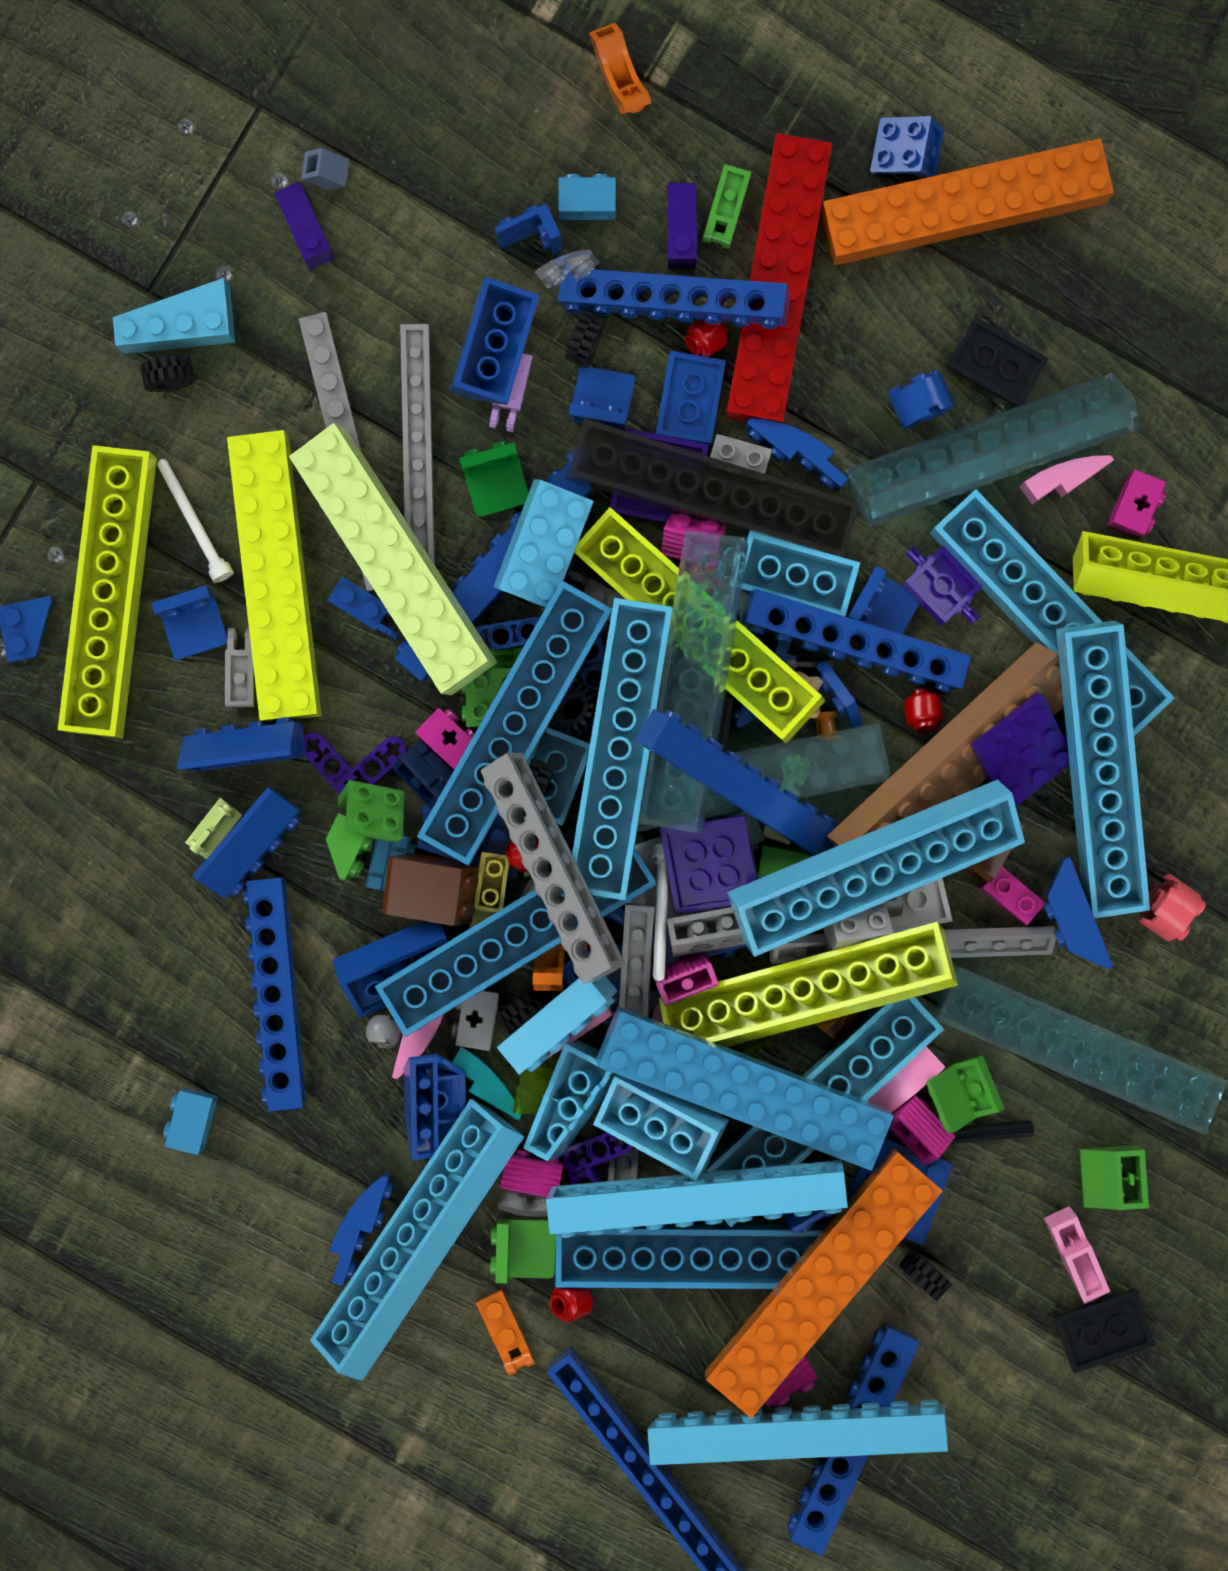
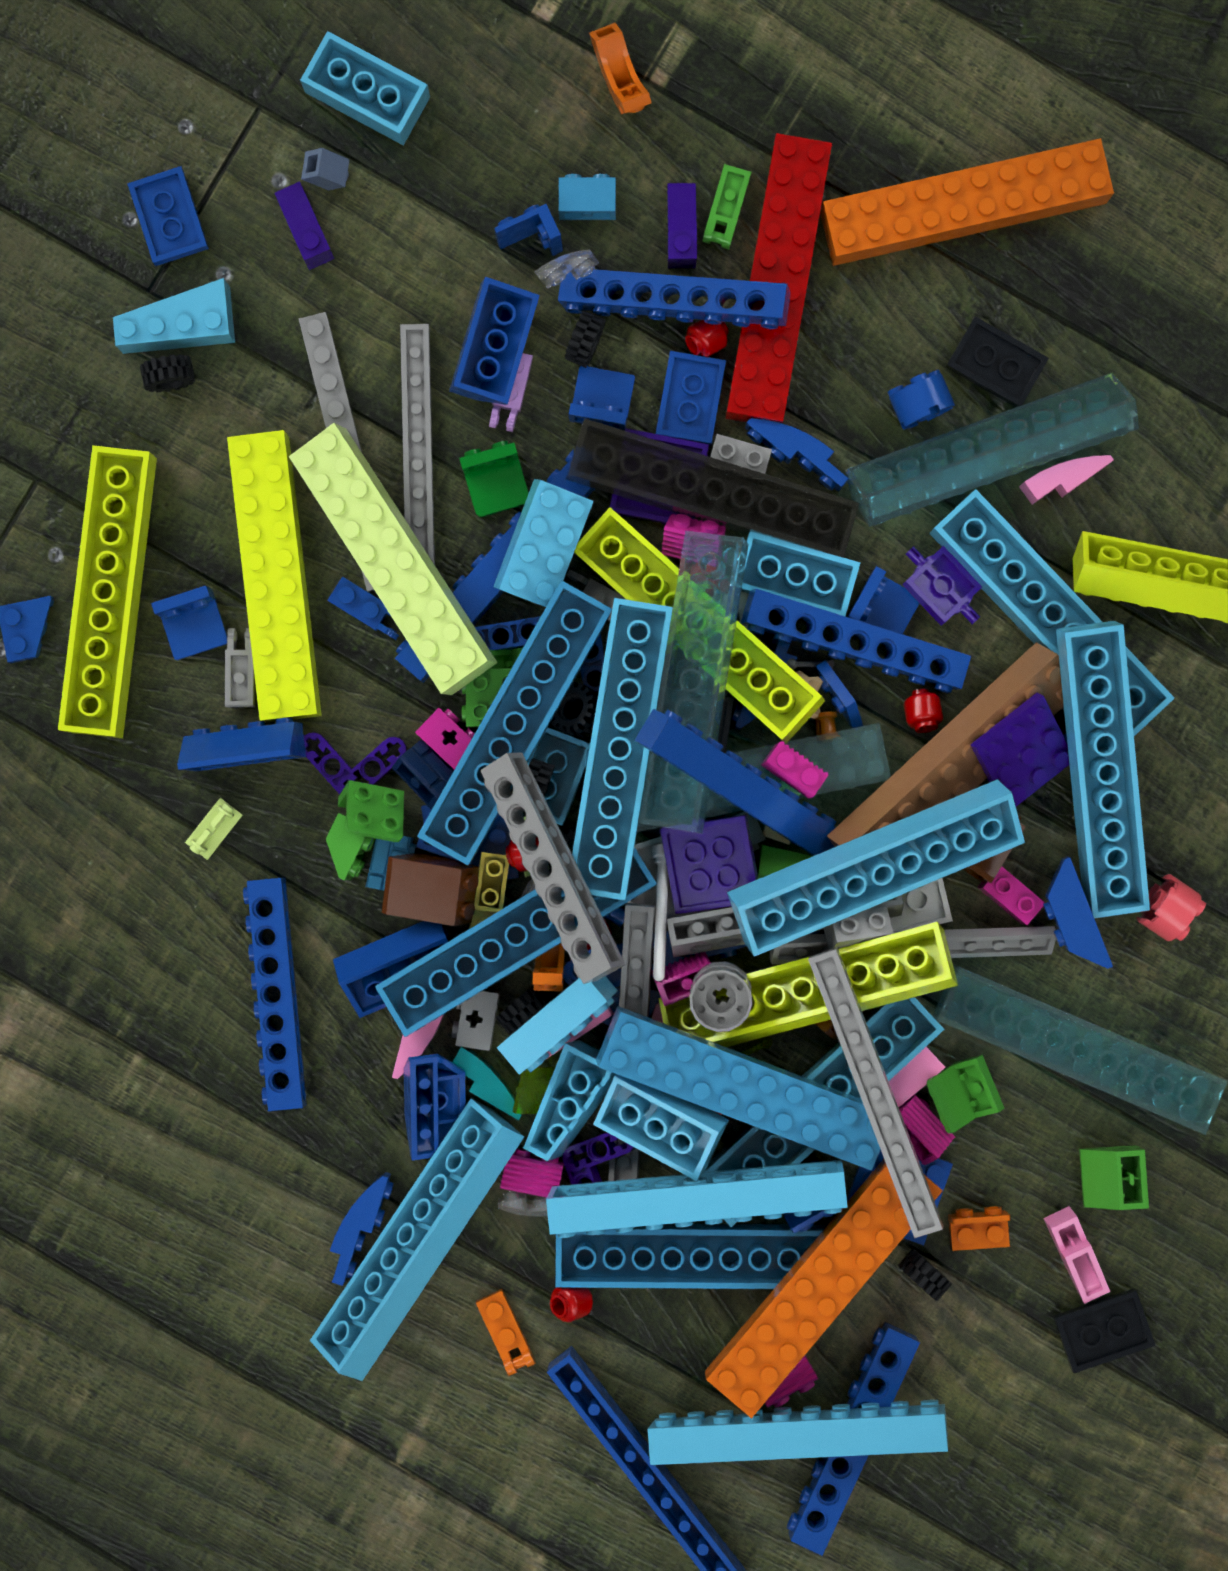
(168, 216): none -> blue plate
(190, 1120): dark azure brick -> none
(218, 567): white piece -> none
(249, 843): blue slope -> none
(365, 88): none -> medium azure brick
(383, 1031): light grey piece -> none
(522, 1249): bright green bracket -> none
(725, 1012): none -> light grey wheel
(794, 769): none -> dark pink brick
(875, 1092): none -> light grey plate
(908, 146): blue bracket -> none
(979, 1229): none -> orange bracket
(994, 1131): black axle -> none
(1125, 515): dark pink brick -> none

